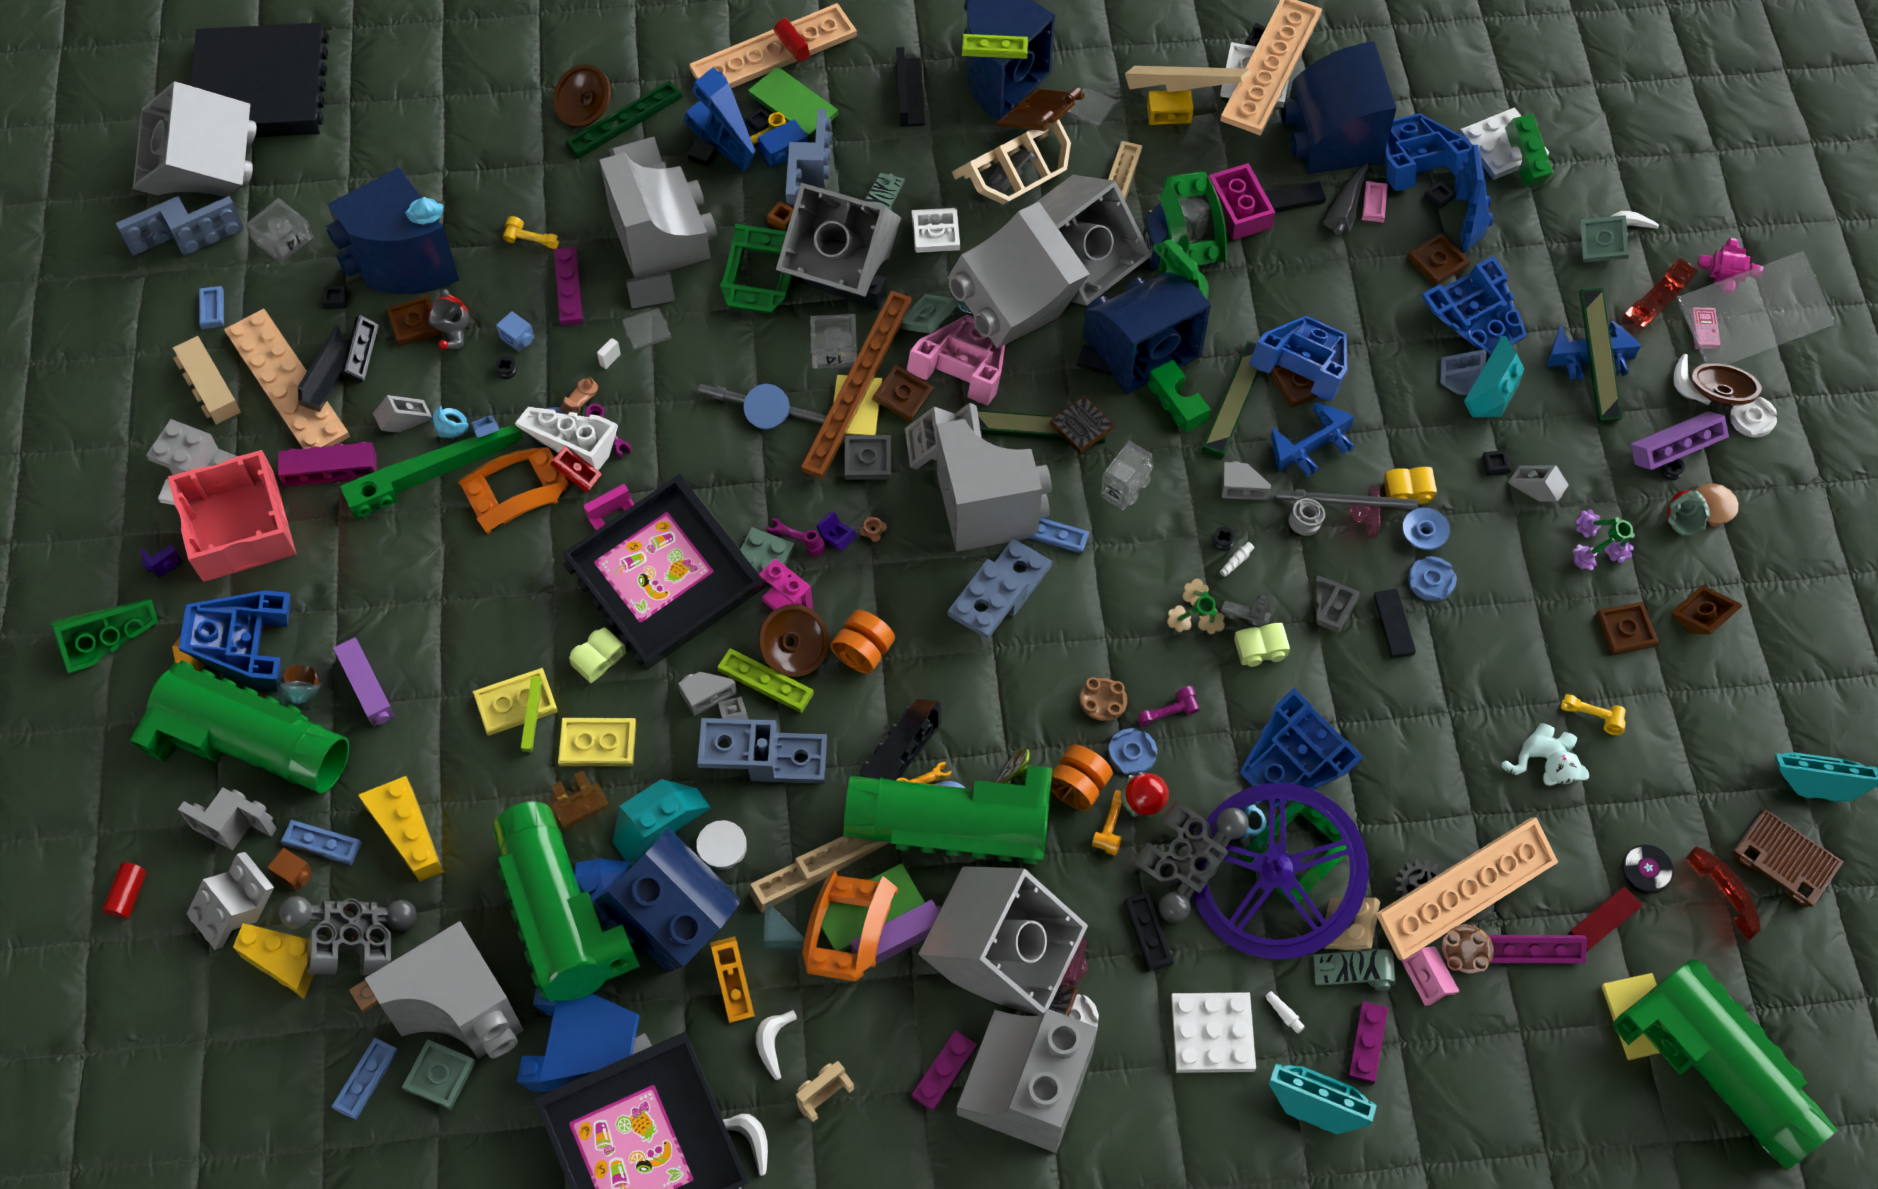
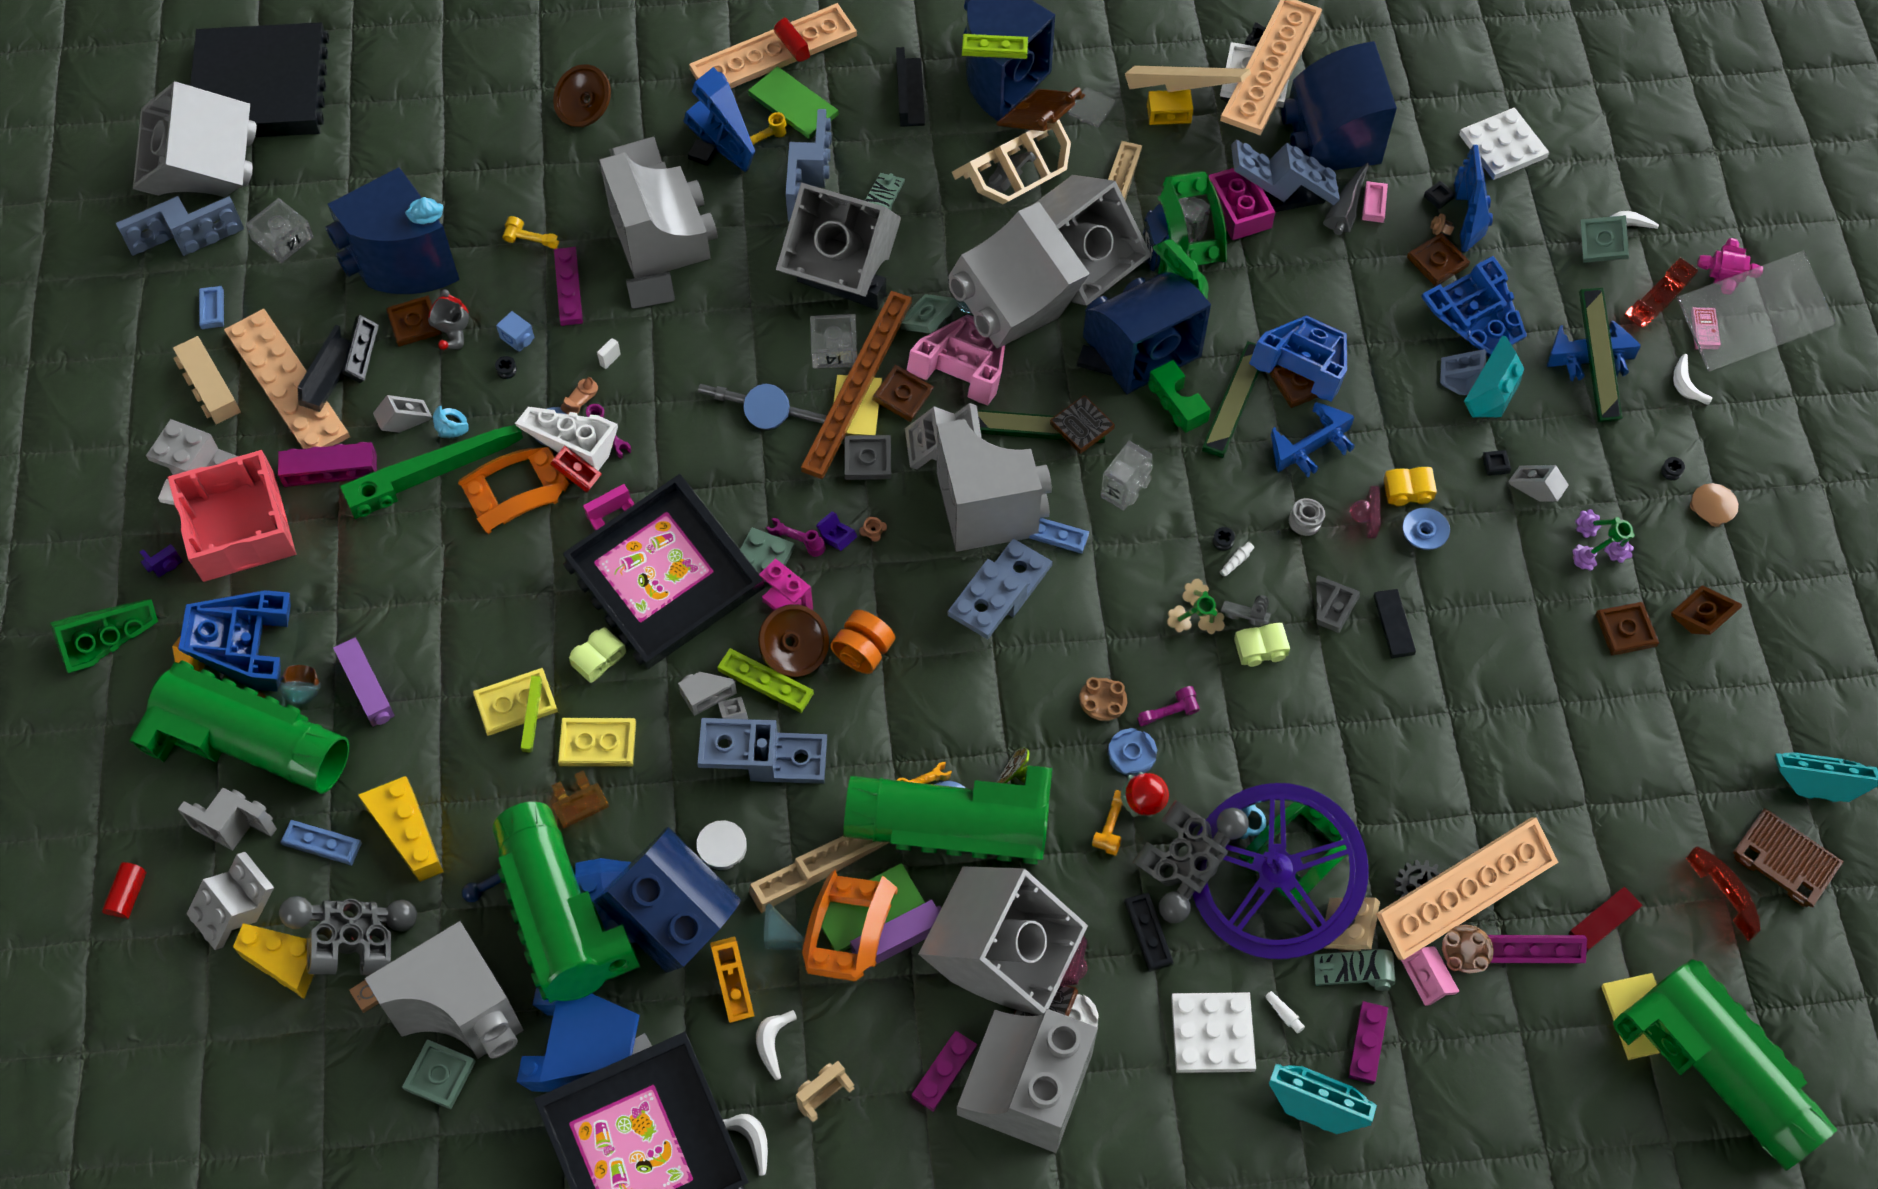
(290, 870): dark orange brick -> none
(334, 297): black tile -> none
(365, 1078): medium blue tile -> none
(472, 891): none -> dark blue bar
(484, 426): medium blue tile -> none
(623, 119): dark green tile -> none
(646, 329): clear piece -> none
(651, 812): teal wedge -> none
(750, 297): green wedge -> none
(758, 120): black tile -> none
(775, 143): blue brick -> none
(779, 217): dark orange brick -> none
(904, 741): black wedge -> none
(935, 230): white bracket -> none
(1080, 777): orange wheel -> none
(1243, 482): light grey slope -> none
(1285, 172): none -> sand blue bracket
(1298, 748): blue wedge -> none
(1347, 499): dark grey bar -> none
(1419, 146): blue wedge -> none
(1432, 579): medium blue tile -> none
(1439, 225): none -> medium nougat plate
(1535, 162): green arch -> none
(1560, 766): light aqua animal -> none
(1613, 718): yellow brick -> none
(1647, 869): black tile -> none
(1679, 440): medium lavender brick -> none
(1688, 512): sand green hair -> none
(1725, 384): reddish brown dish -> none
(1755, 418): white tile -> none

